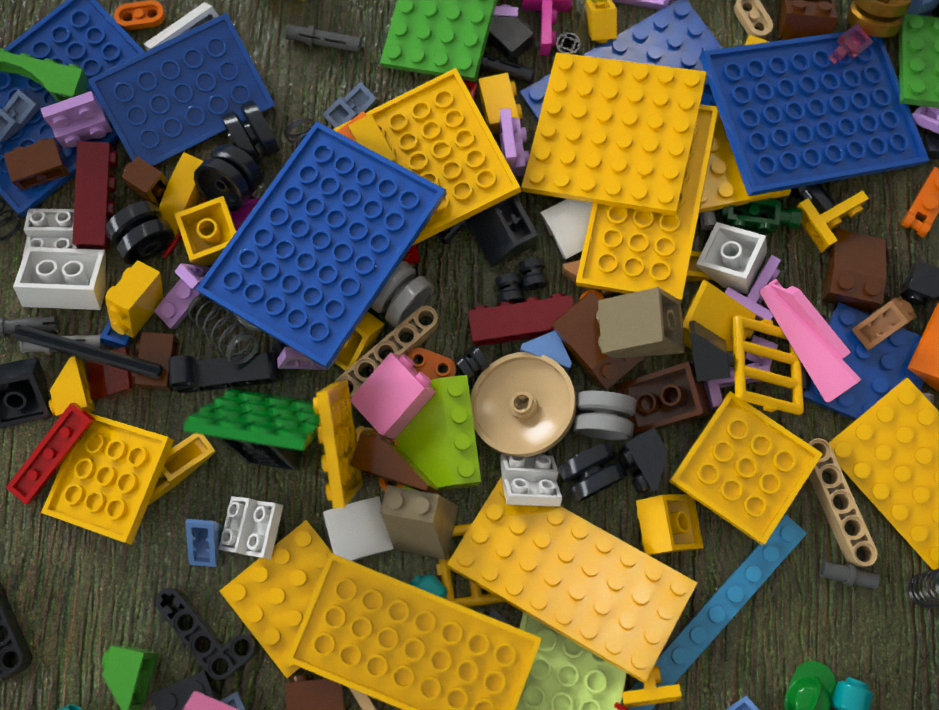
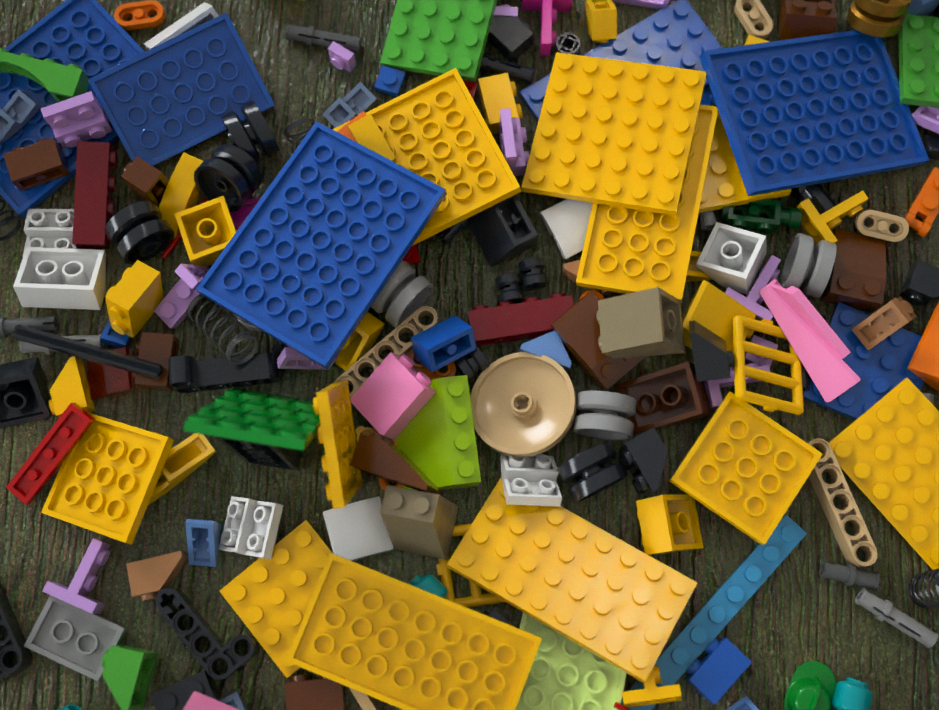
(74, 637): none -> light grey plate
(83, 580): none -> lavender bracket
(154, 574): none -> medium nougat slope
(341, 57): none -> lavender plate
(390, 81): none -> blue plate
(443, 343): none -> blue brick
(717, 670): none -> blue brick
(808, 265): none -> light grey wheel
(851, 42): clear pink plate -> none
(880, 225): none -> tan plate
(886, 612): none -> light grey pin

